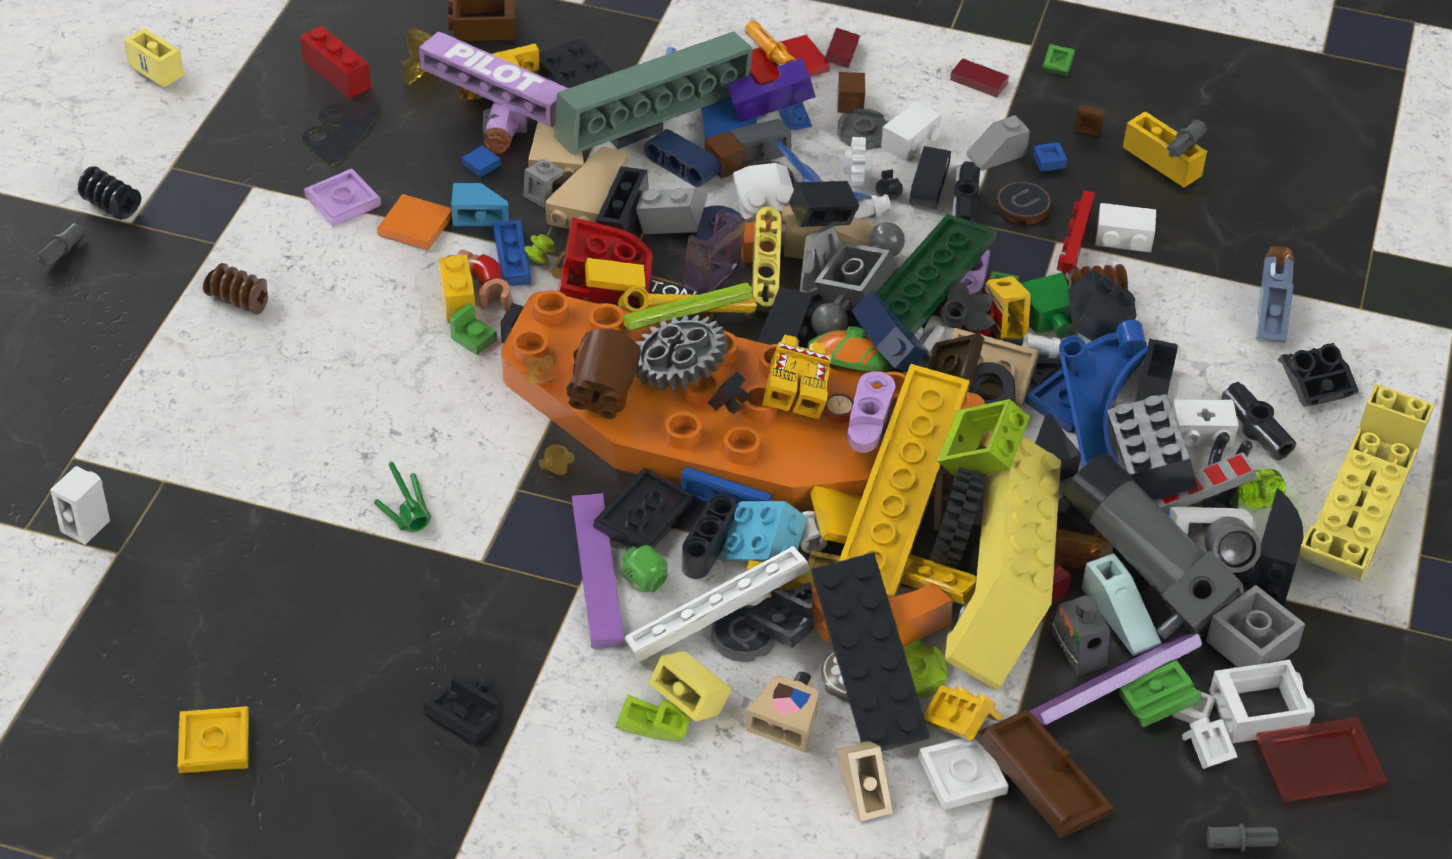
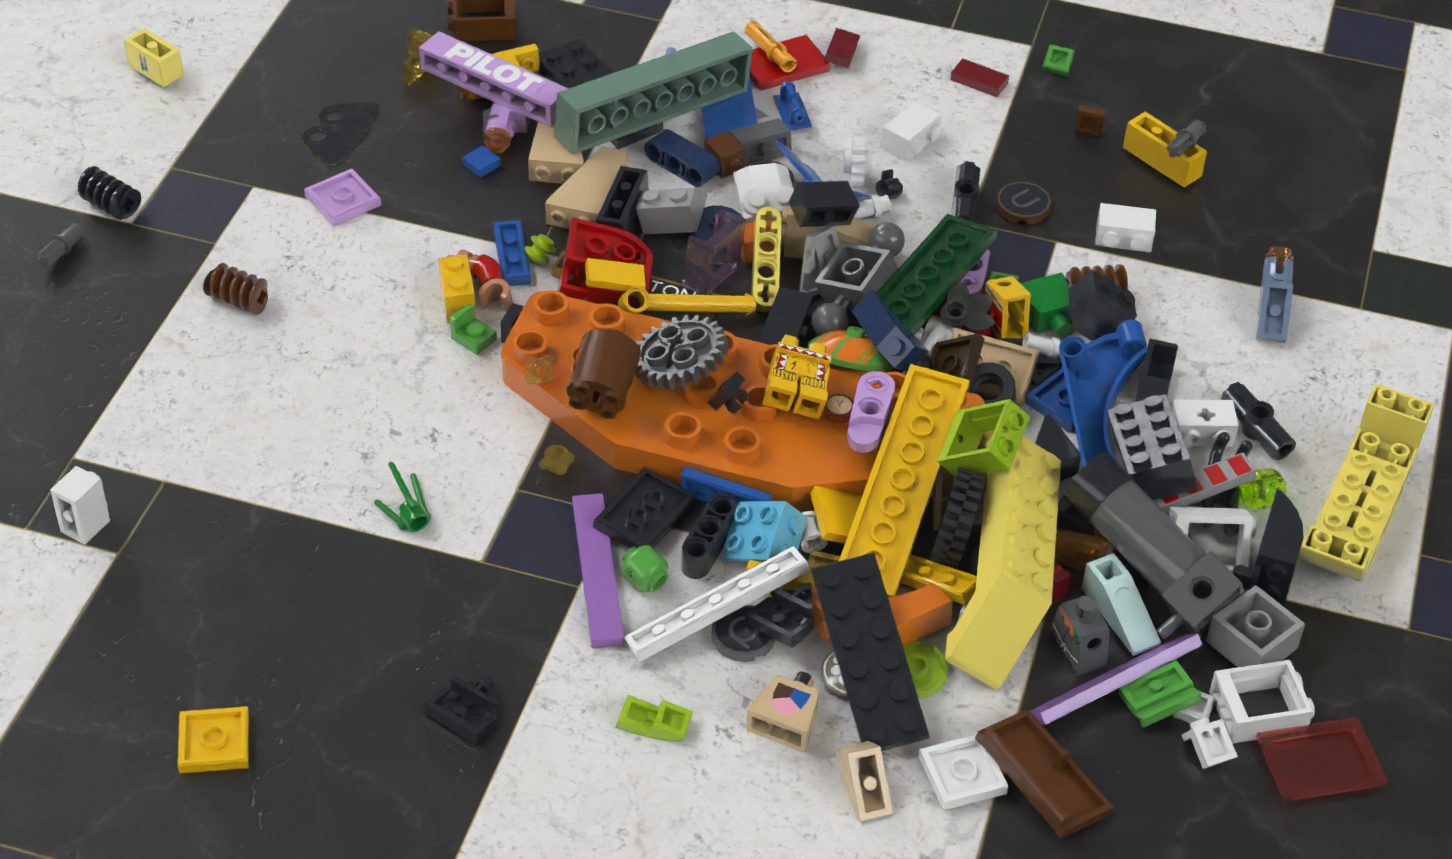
(335, 62): red brick -> none
(415, 222): orange tile -> none
(477, 205): dark azure slope -> none
(539, 181): light grey bracket -> none
(688, 306): lime axle -> none
(689, 686): light yellow brick -> none
(755, 100): dark purple arch -> none
(850, 91): reddish brown brick -> none
(862, 123): dark grey tile -> none
(930, 177): black beam -> none
(960, 711): yellow bracket -> none
(1000, 143): light grey slope -> none
(1049, 156): blue plate -> none
(1077, 230): red plate -> none
(1233, 543): flat silver piece -> none
(1241, 837): dark grey axle -> none
(1319, 375): black slope -> none

